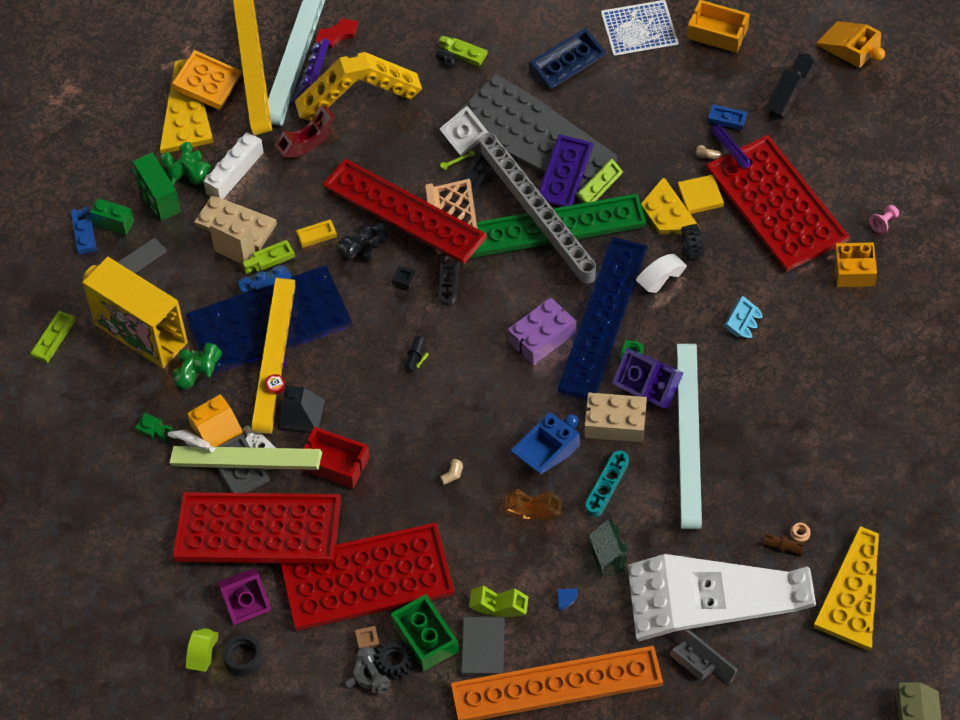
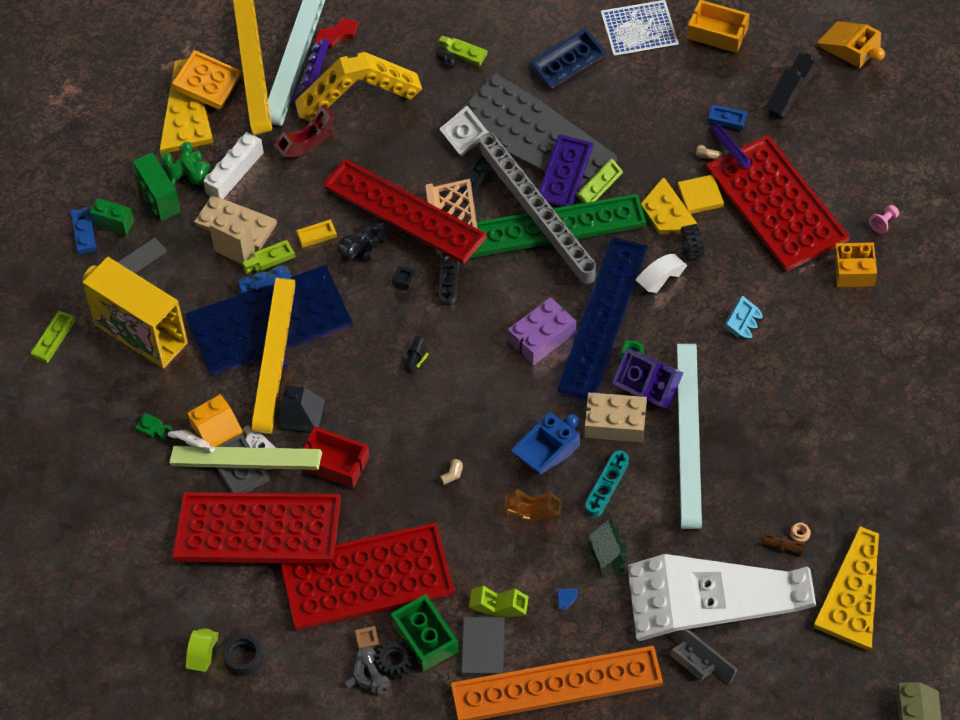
(194, 364): green animal -> none
(244, 596): magenta slope -> none
(275, 384): tile -> none
(444, 165): lime hinge -> none

